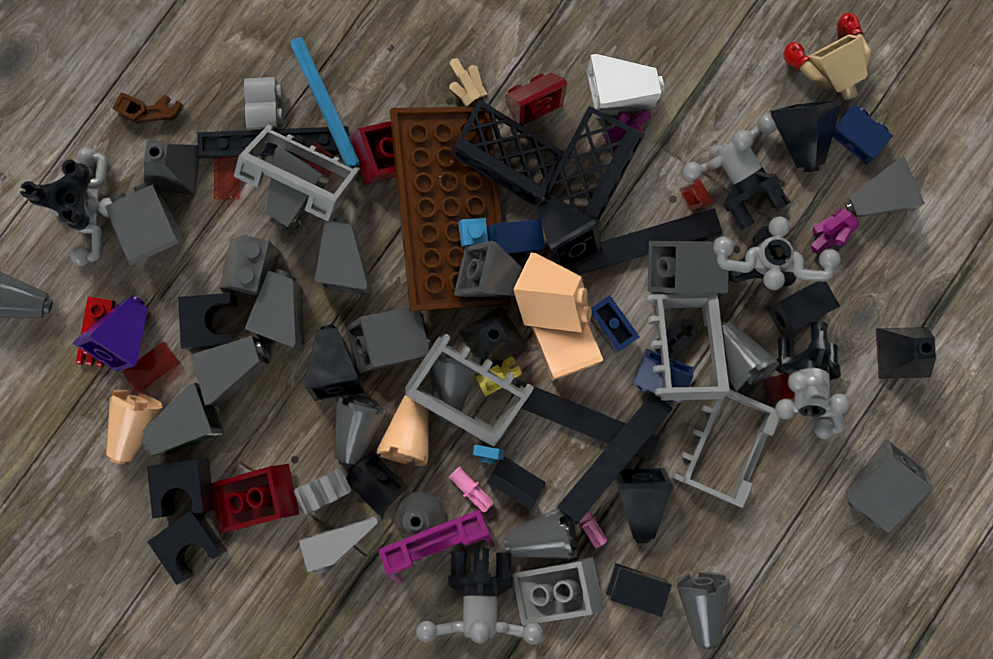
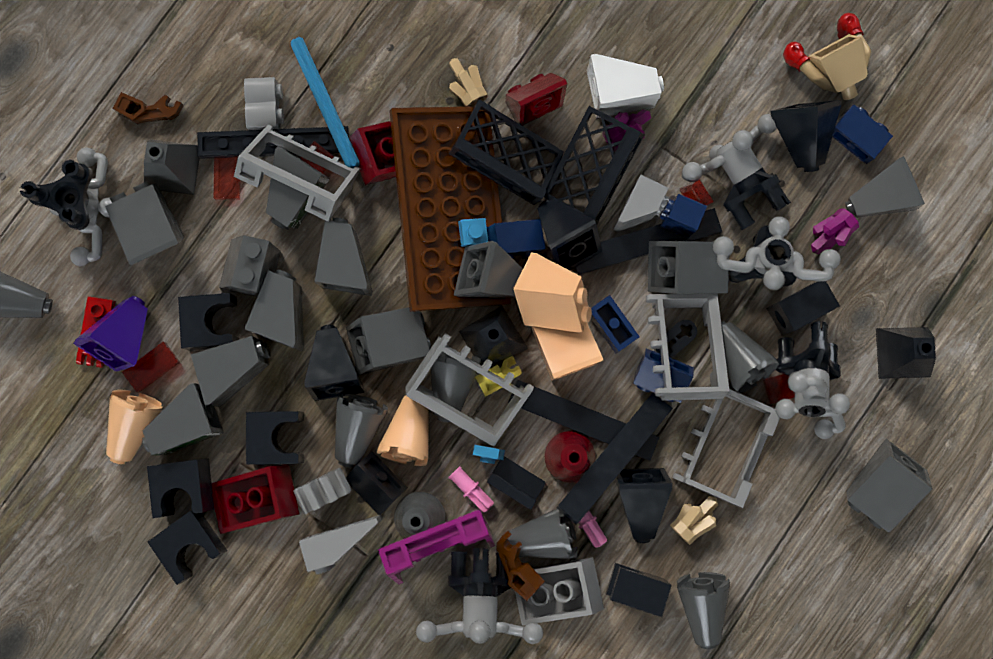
(262, 440): none -> black piece
(520, 575): none -> reddish brown piece
(558, 454): none -> dark red cone
(644, 202): none -> light grey slope
(682, 215): none -> dark blue brick
(695, 520): none -> tan rock

